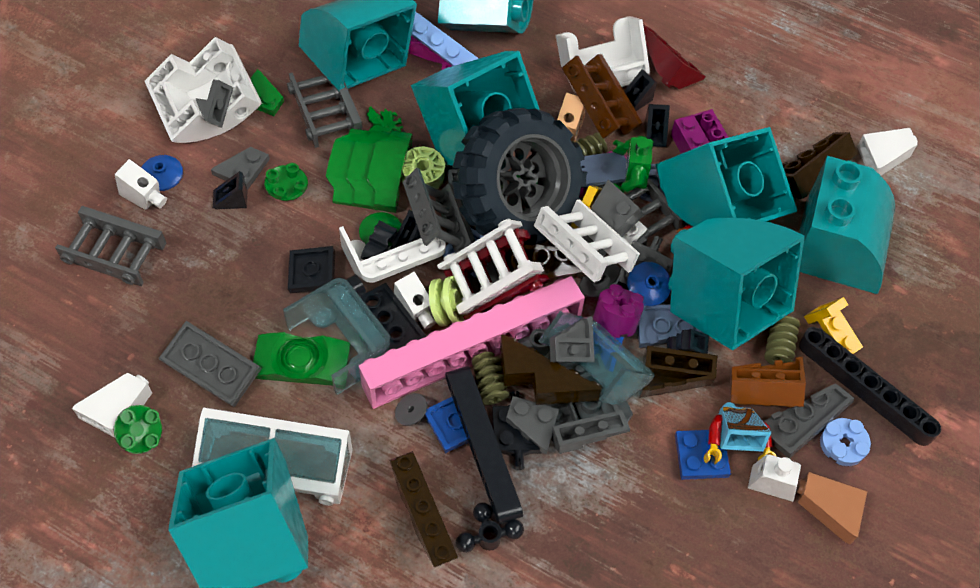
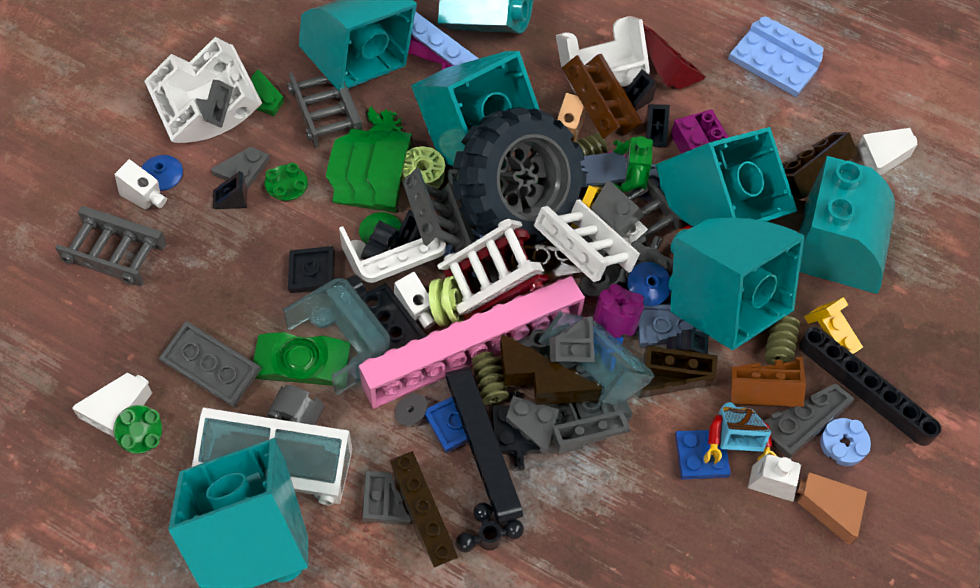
(295, 406): none -> dark grey brick
(382, 500): none -> dark grey wing
(778, 55): none -> light blue plate

